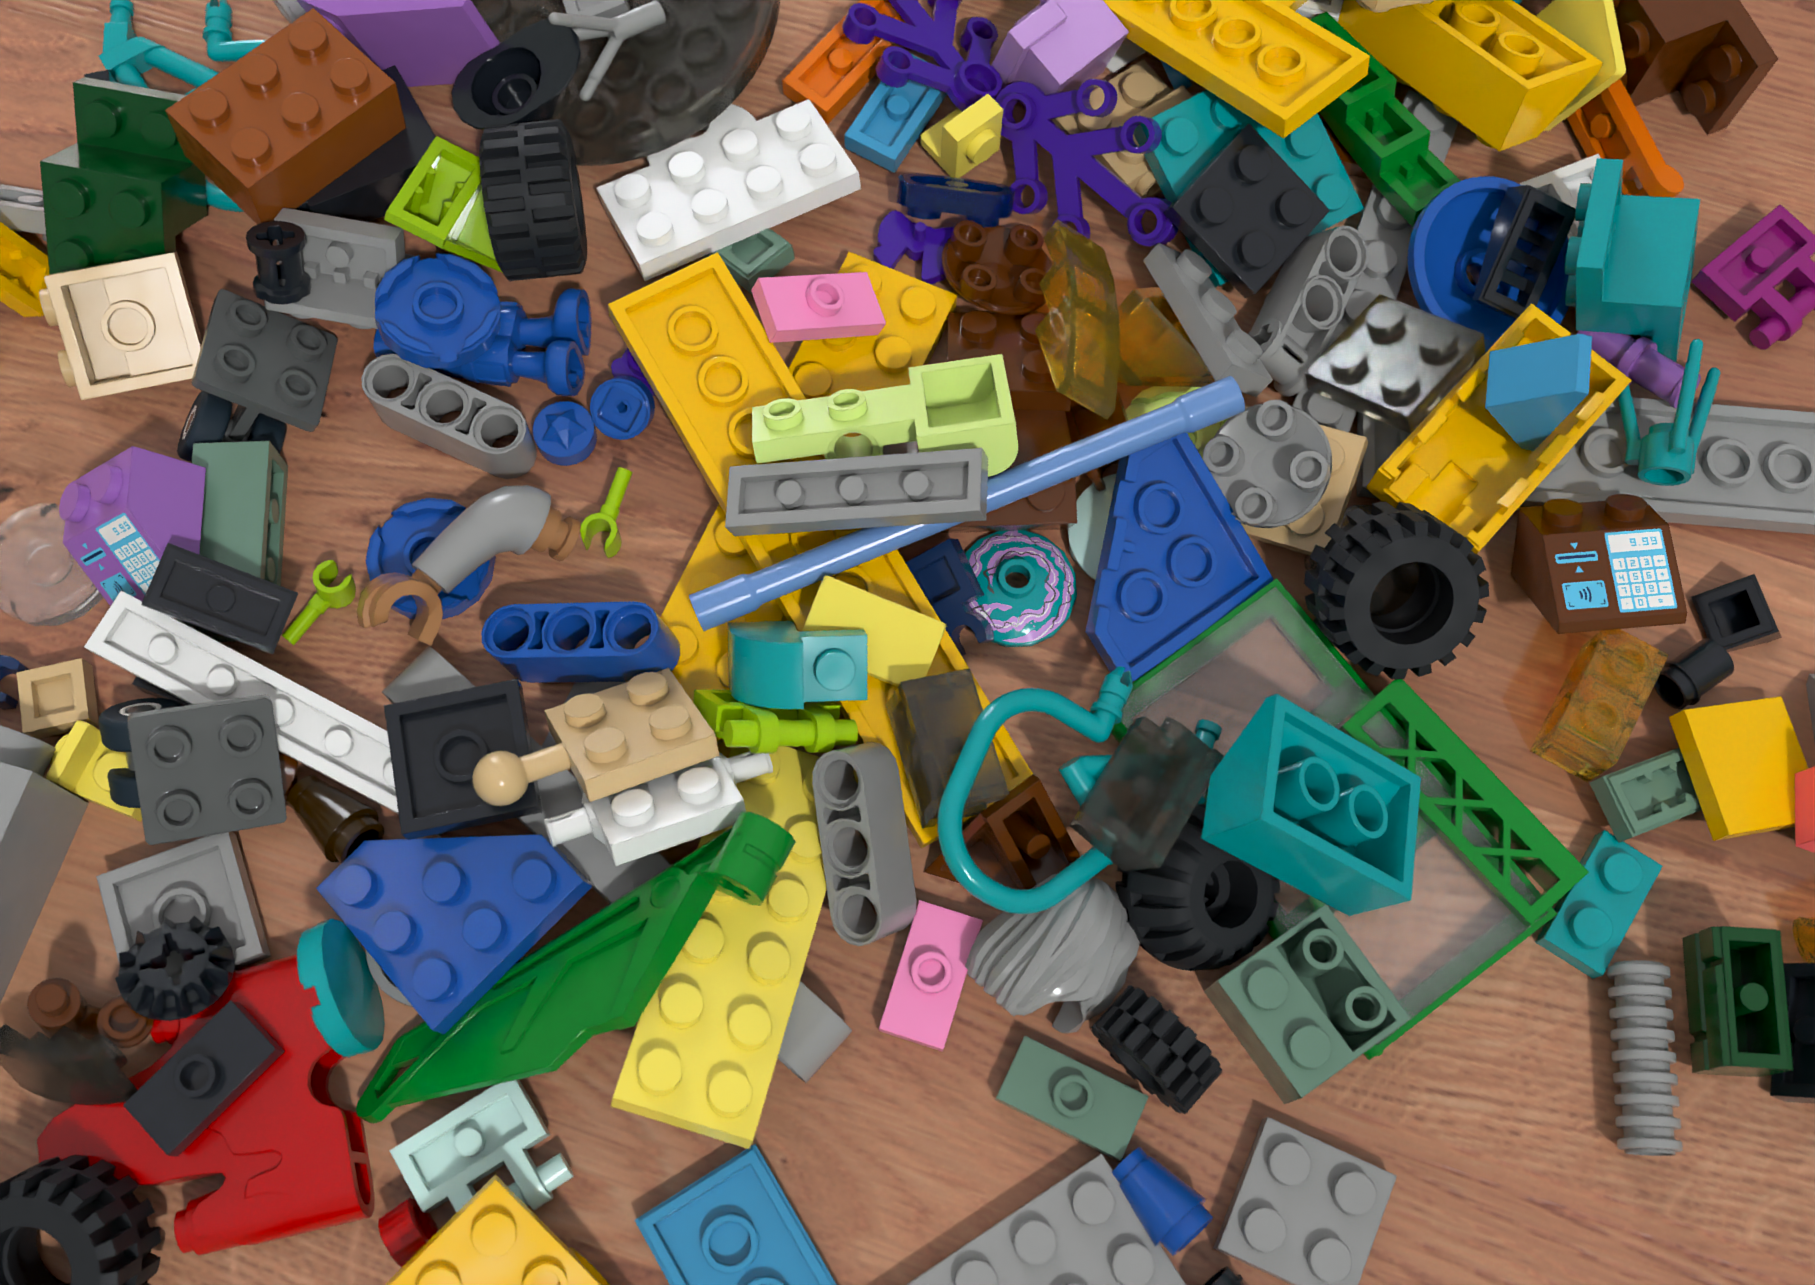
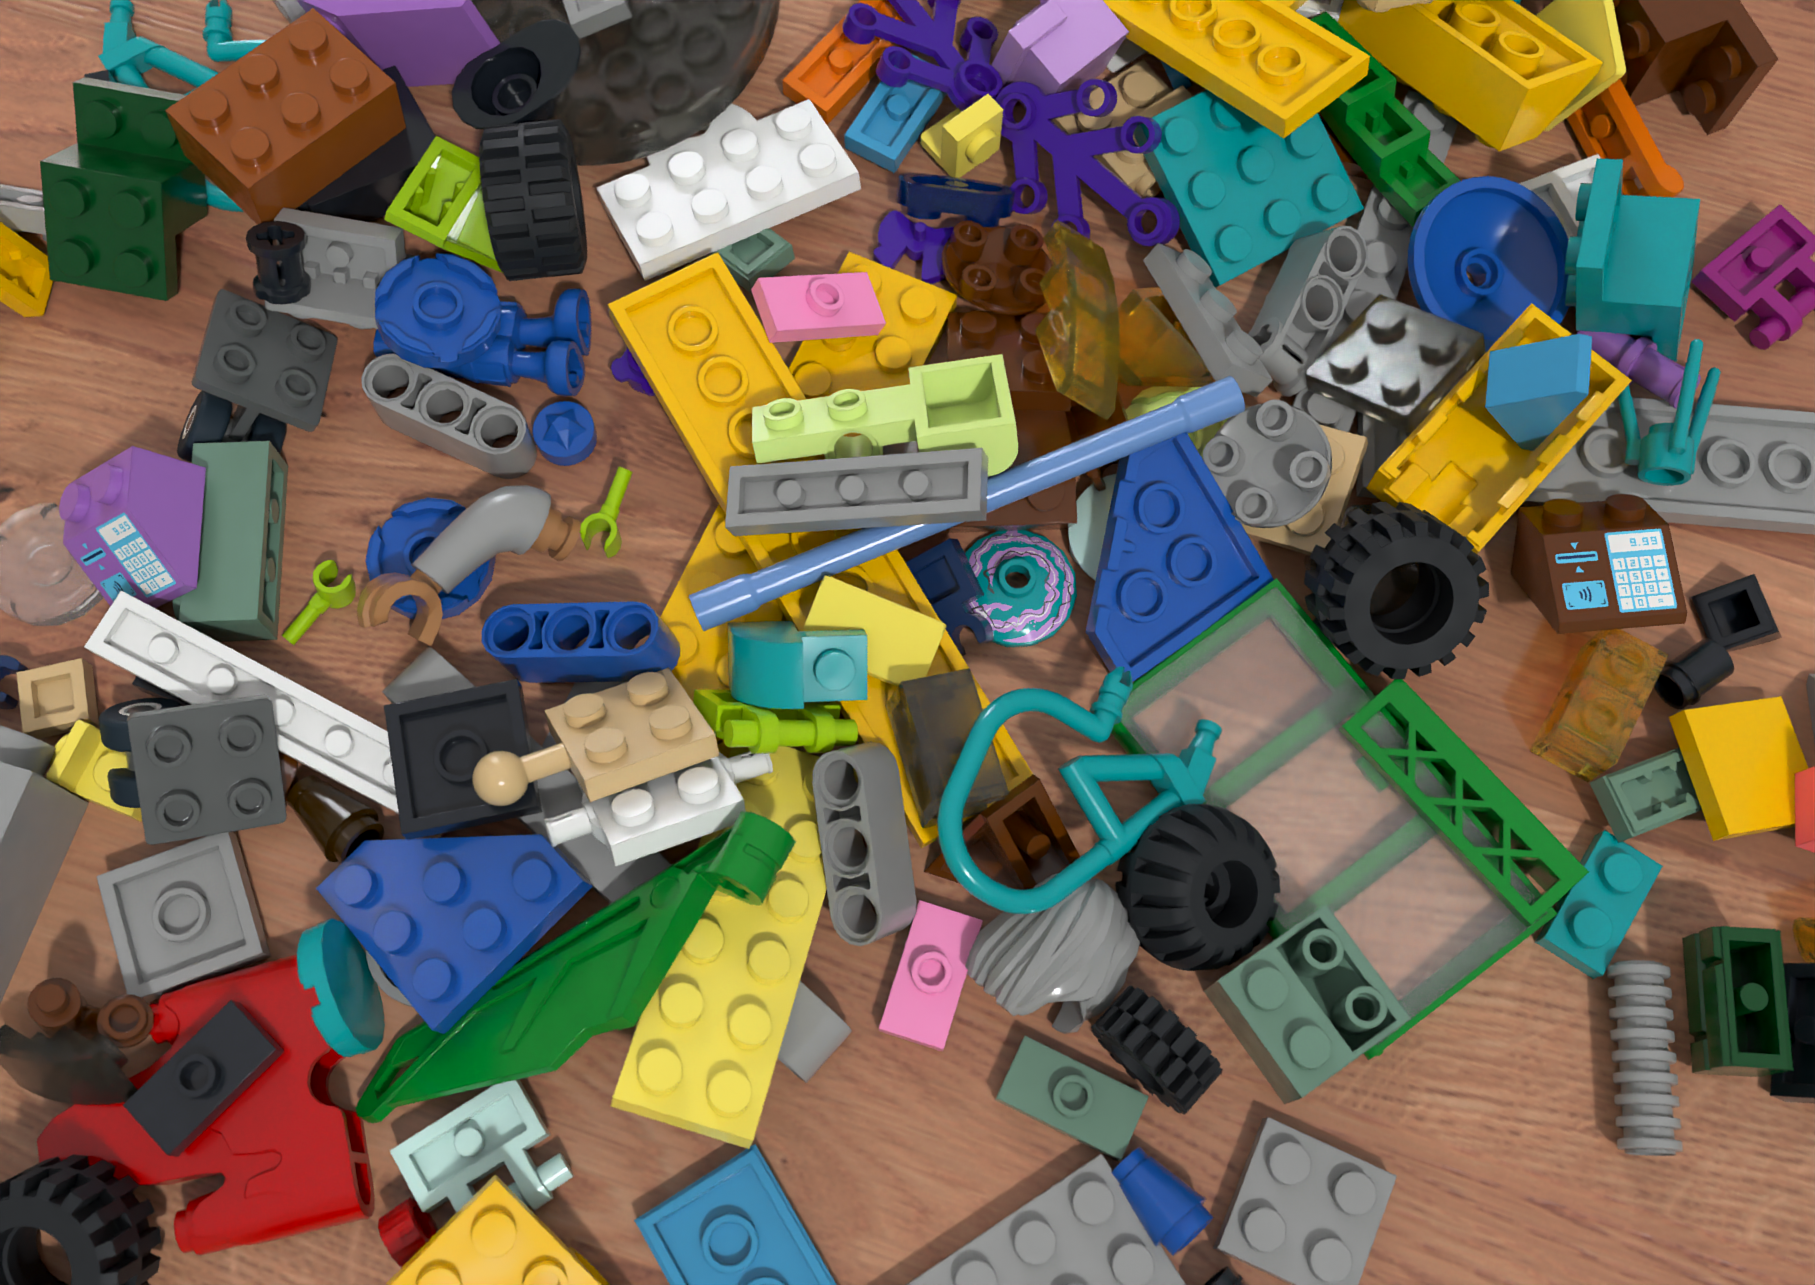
(123, 325): tan plate -> none
(204, 976): black gear -> none
(219, 598): black plate -> none
(615, 28): light grey plant -> none
(622, 407): blue tile -> none
(1146, 793): clear smoke hinge -> none
(1246, 211): black plate -> none
(1316, 810): teal slope -> none
(1553, 226): black slope -> none

